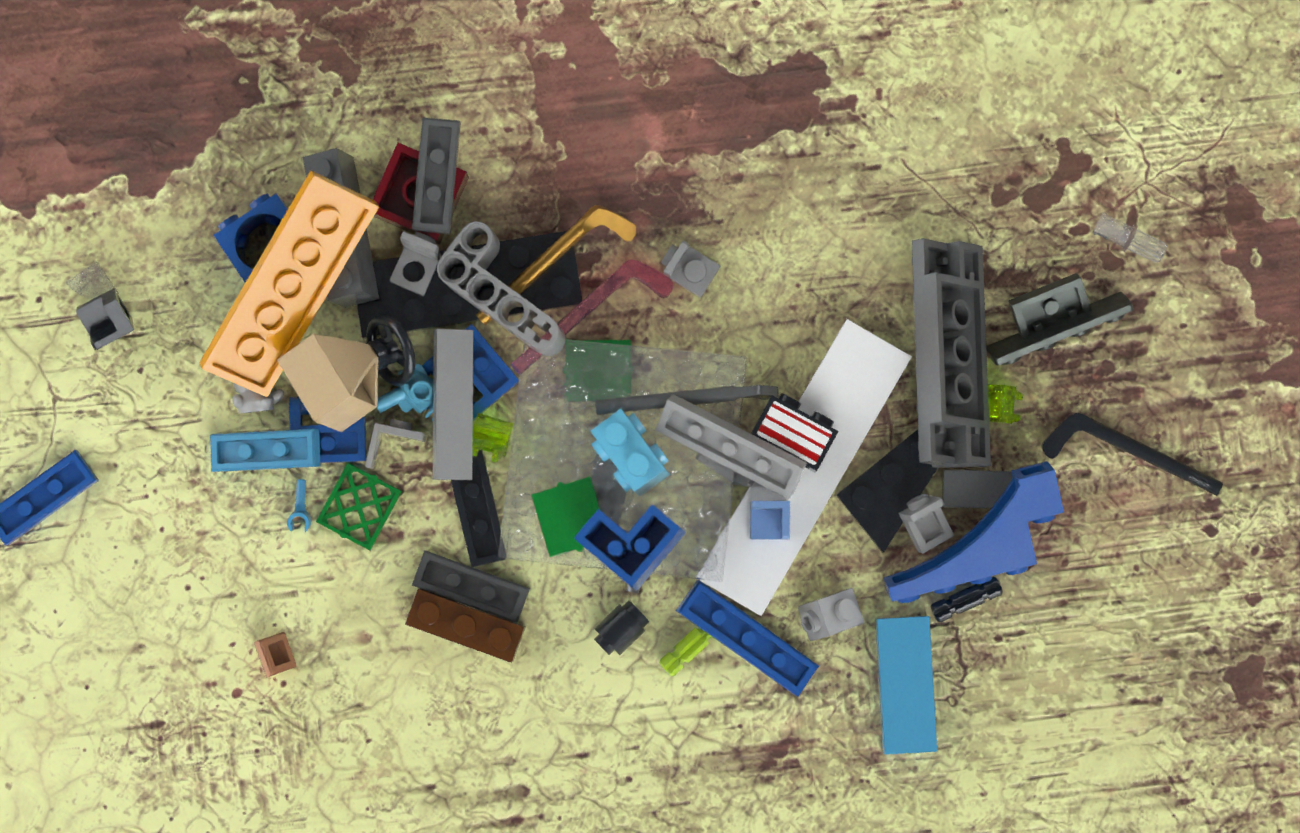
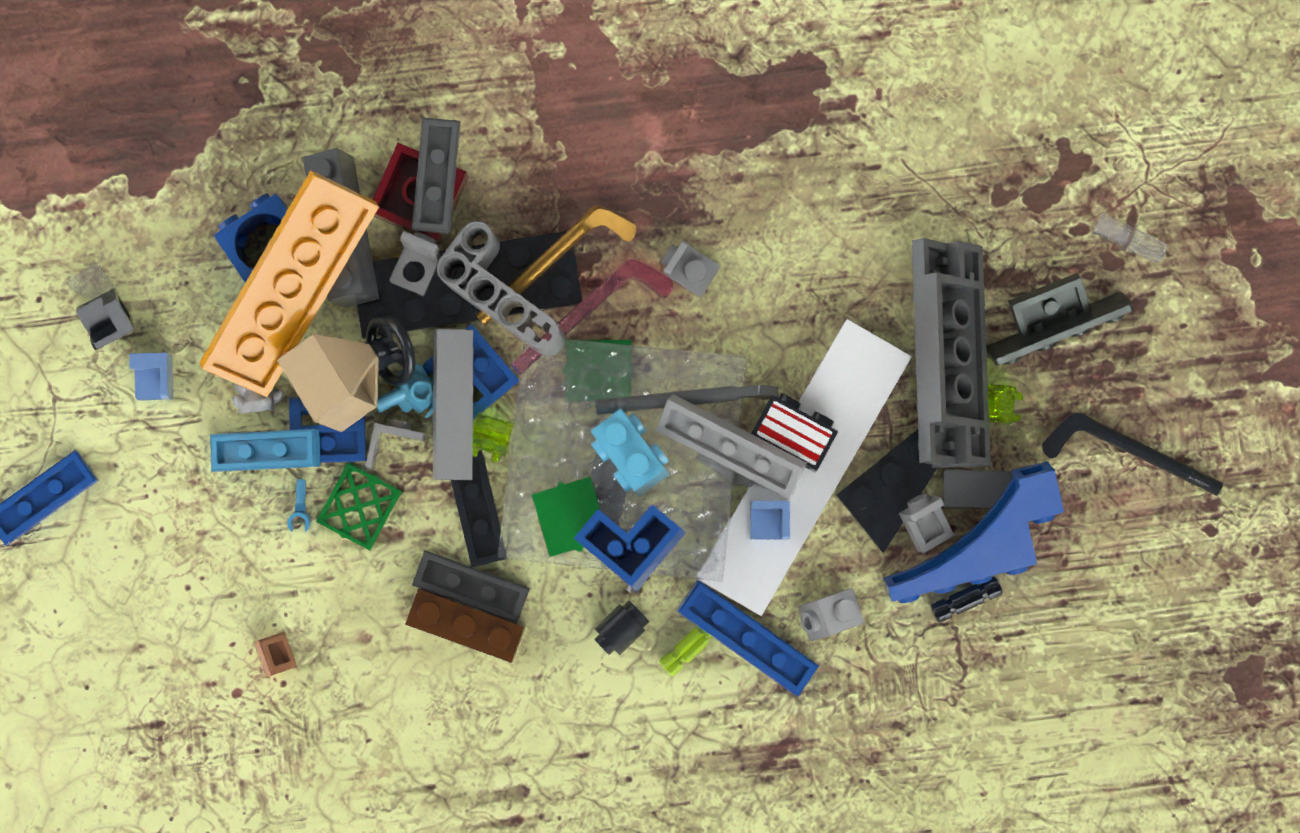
(152, 375): none -> medium blue panel
(906, 685): dark azure piece -> none

